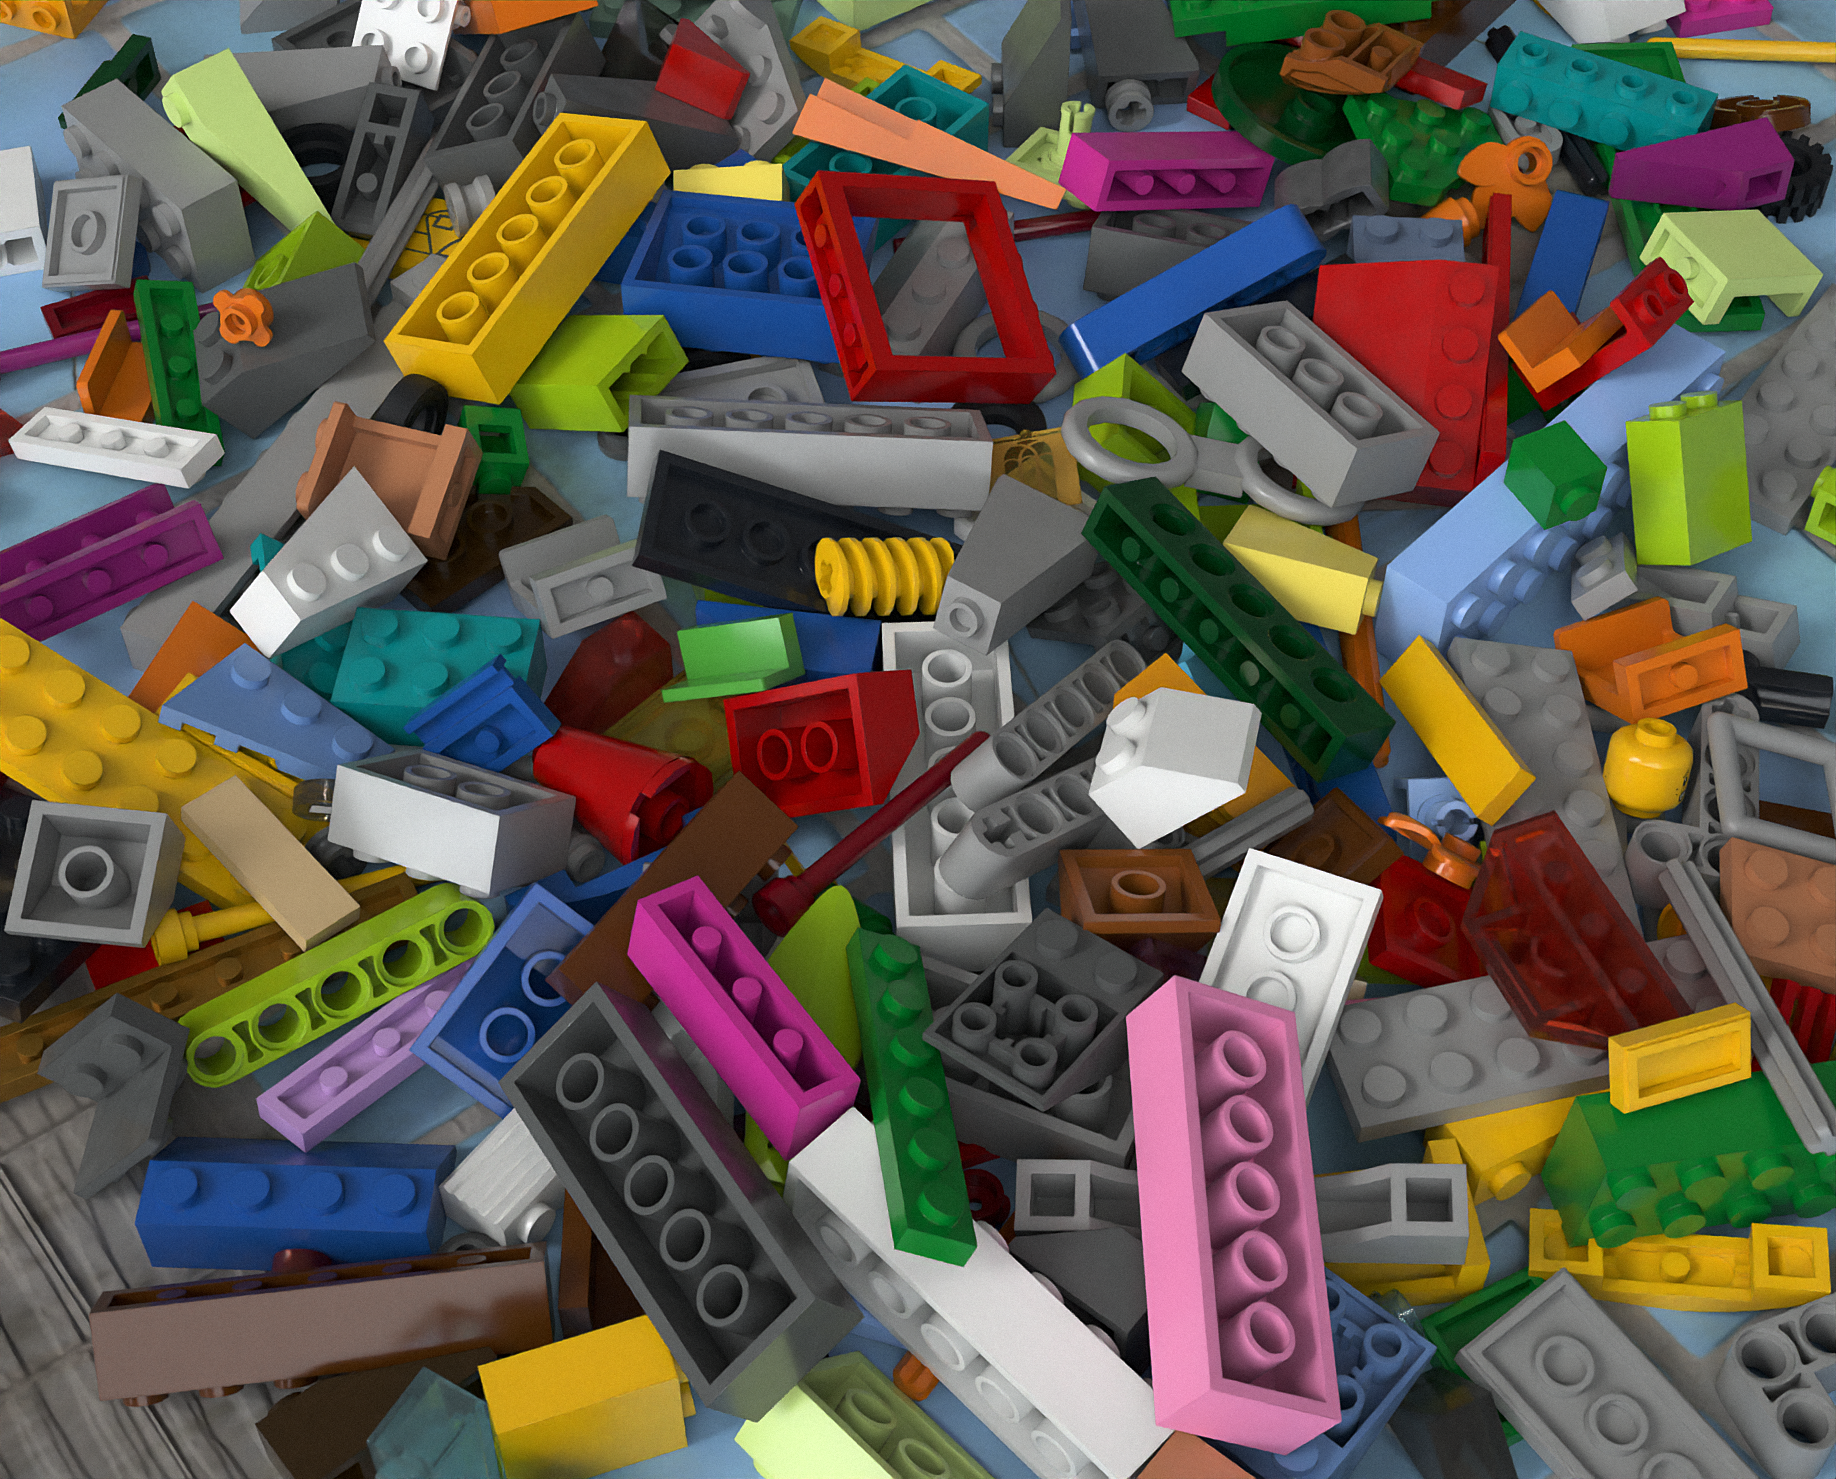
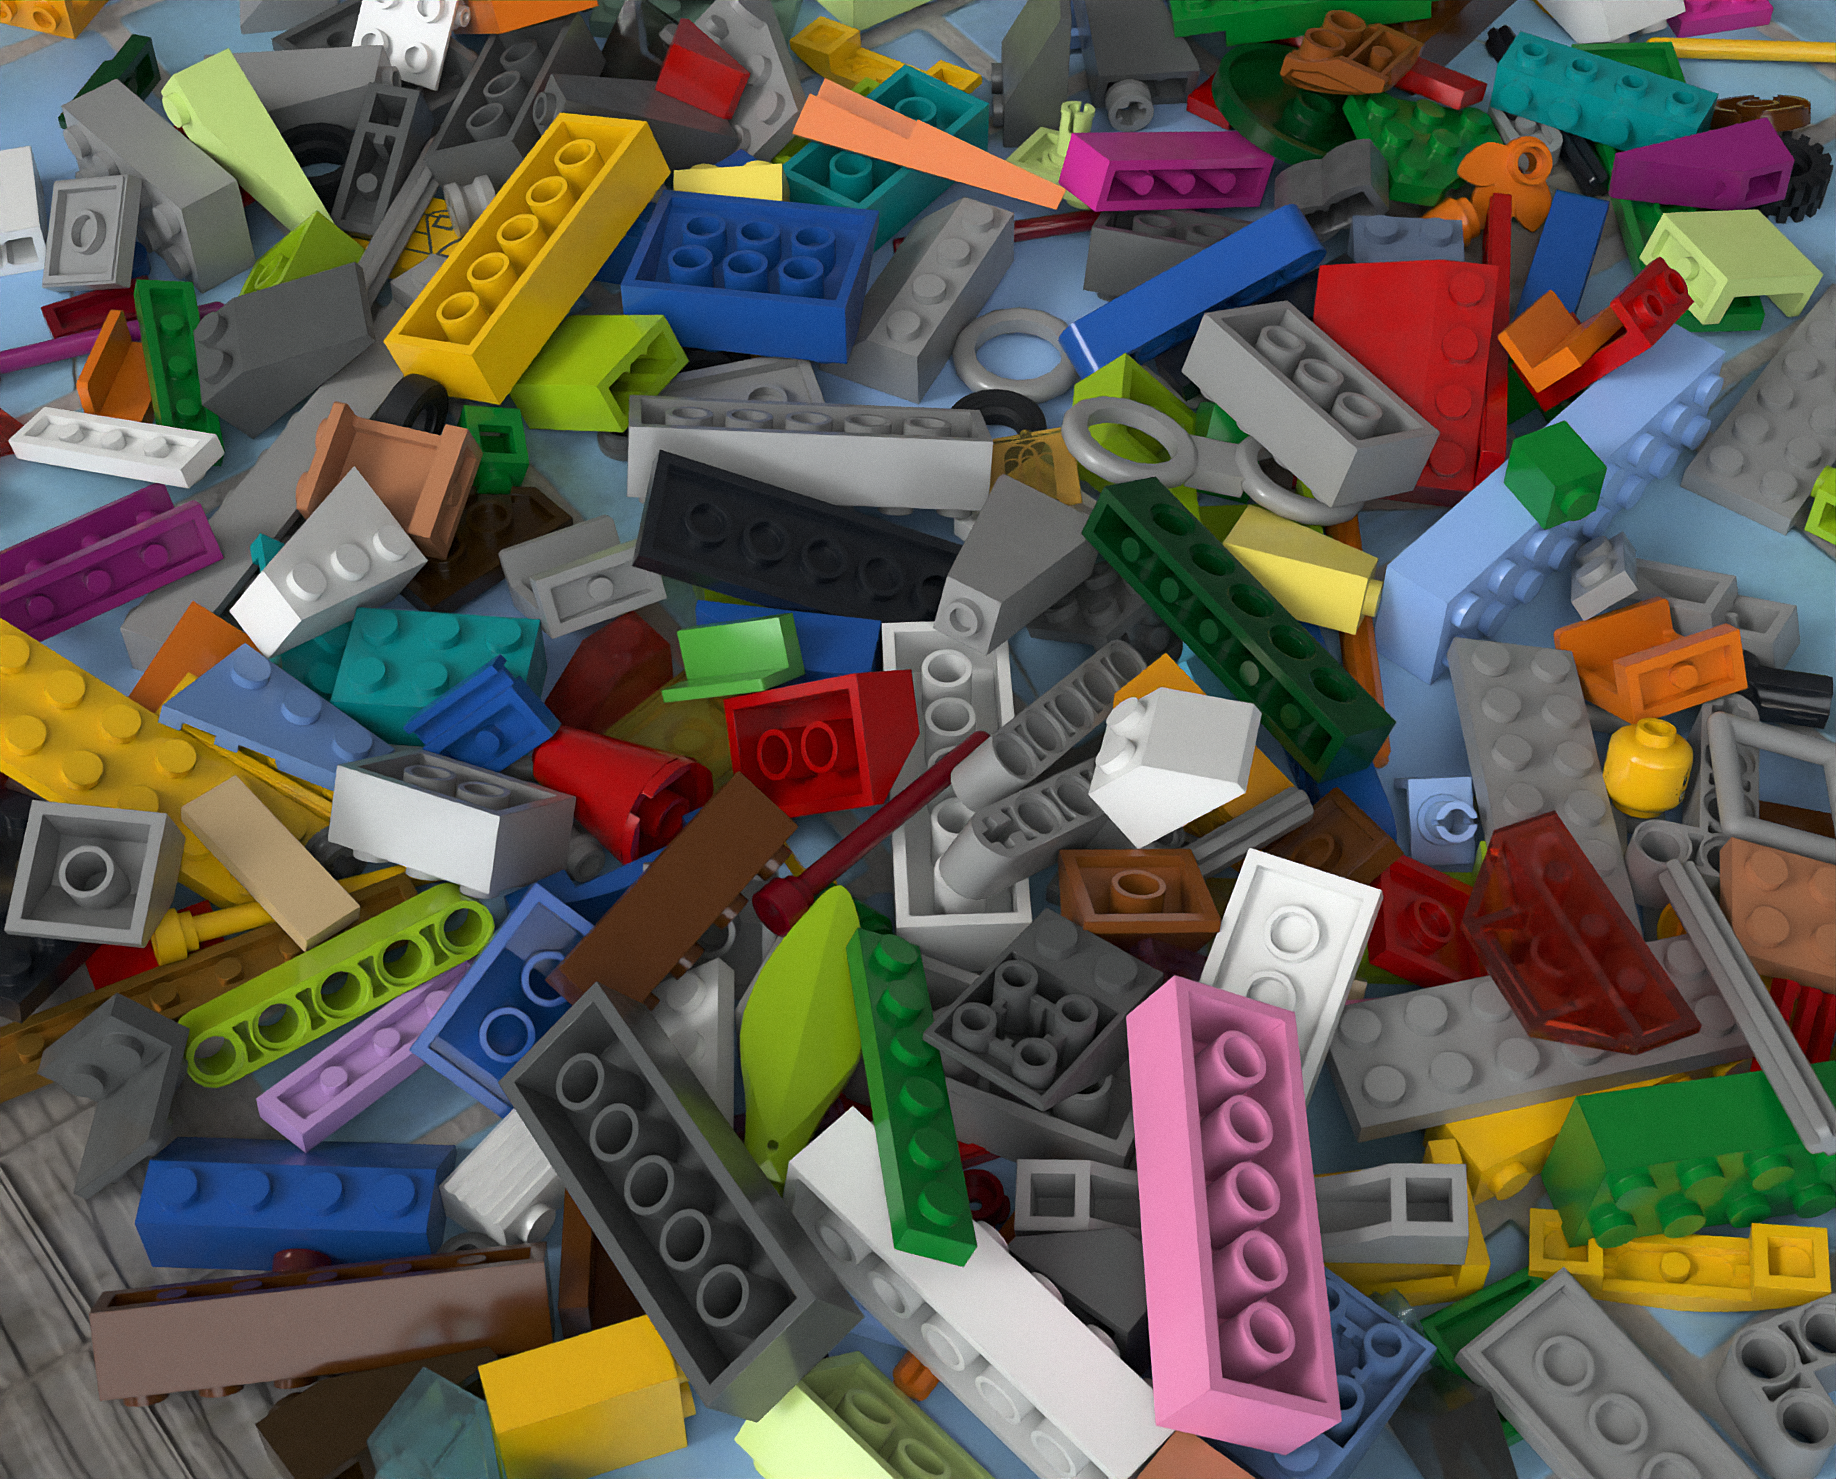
(244, 316): orange plate -> none
(314, 799): clear smoke tile -> none
(741, 1015): dark pink brick -> none
(853, 312): red window -> none
(882, 574): yellow piece -> none
(1450, 858): orange plate -> none
(1457, 731): yellow tile -> none
(1679, 1057): yellow tile -> none
(1688, 480): lime brick -> none

